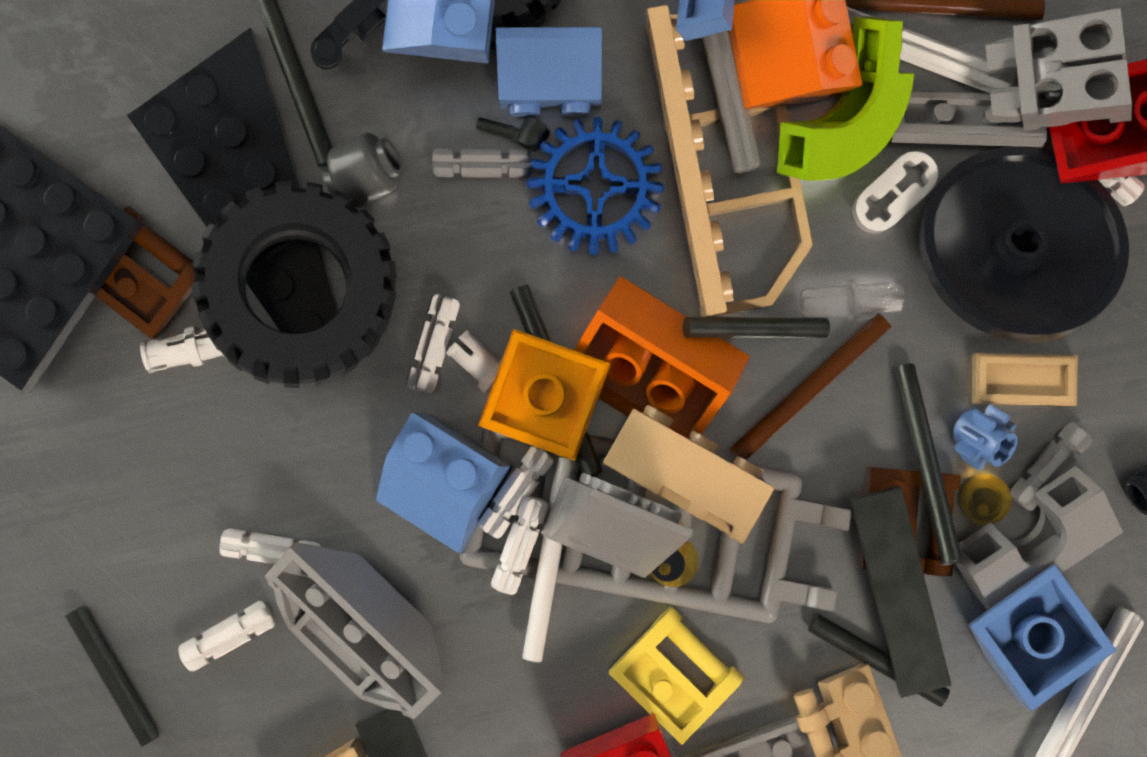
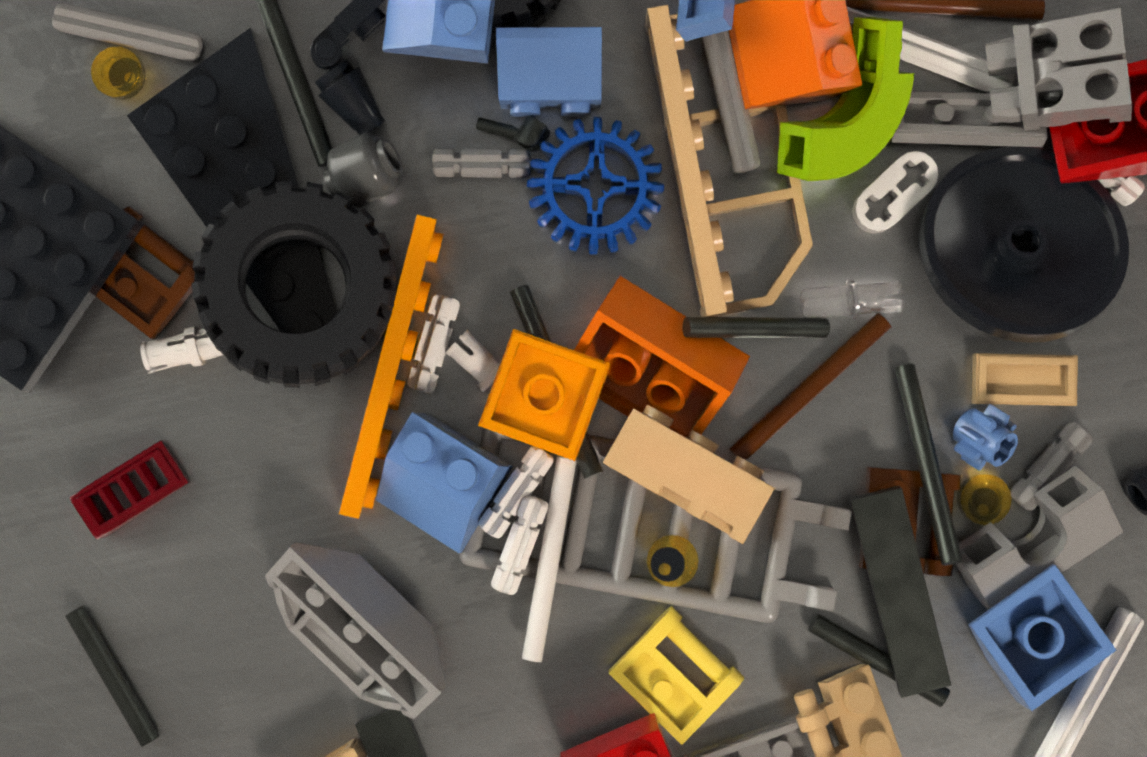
(92, 513): none -> dark red slope
(118, 73): none -> clear yellow tile
(127, 32): none -> light grey axle
(226, 636): white axle -> none
(256, 546): white axle -> none
(350, 97): none -> black cone
(386, 389): none -> light orange plate
(614, 525): light grey slope -> none

